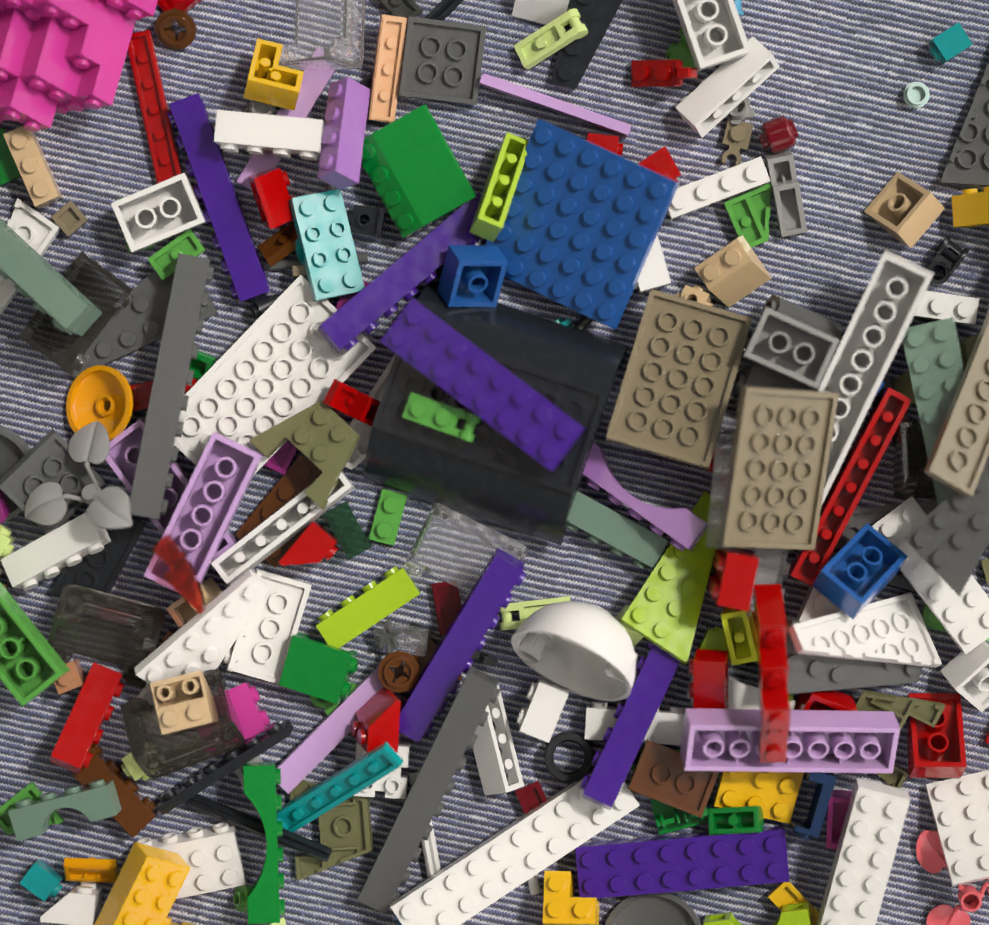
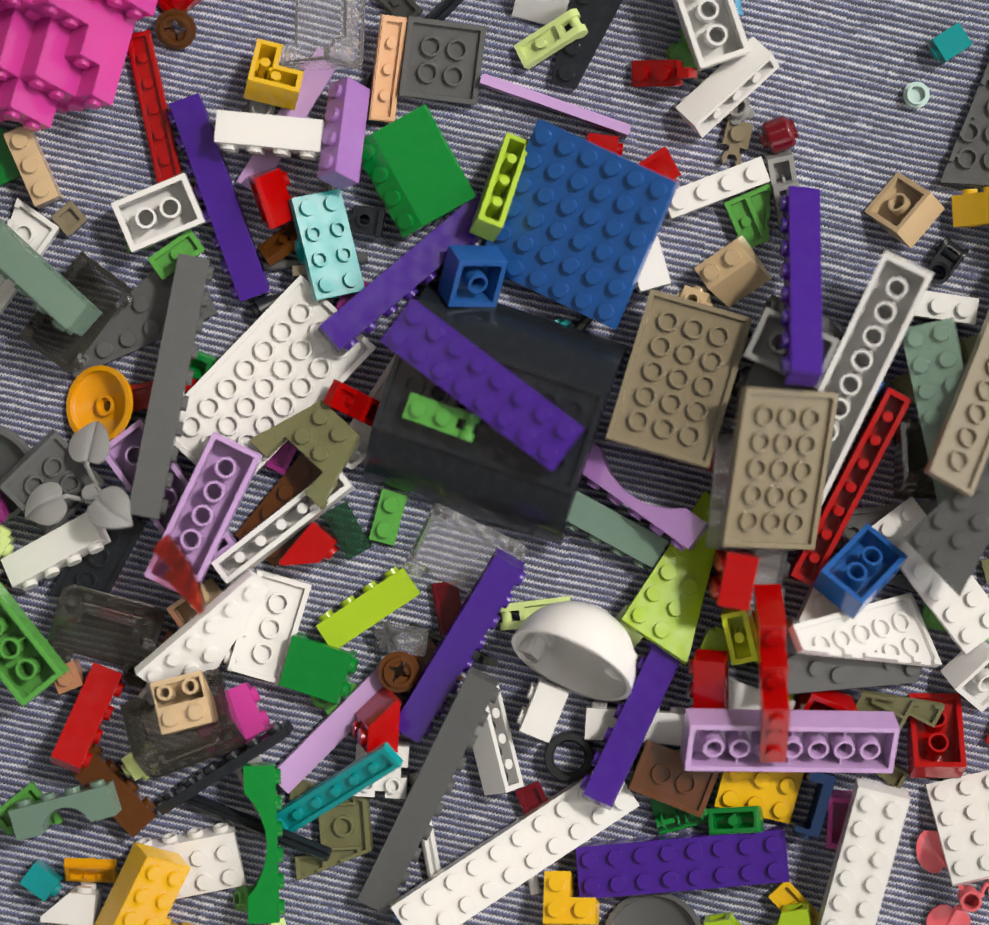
(802, 286): none -> dark purple brick

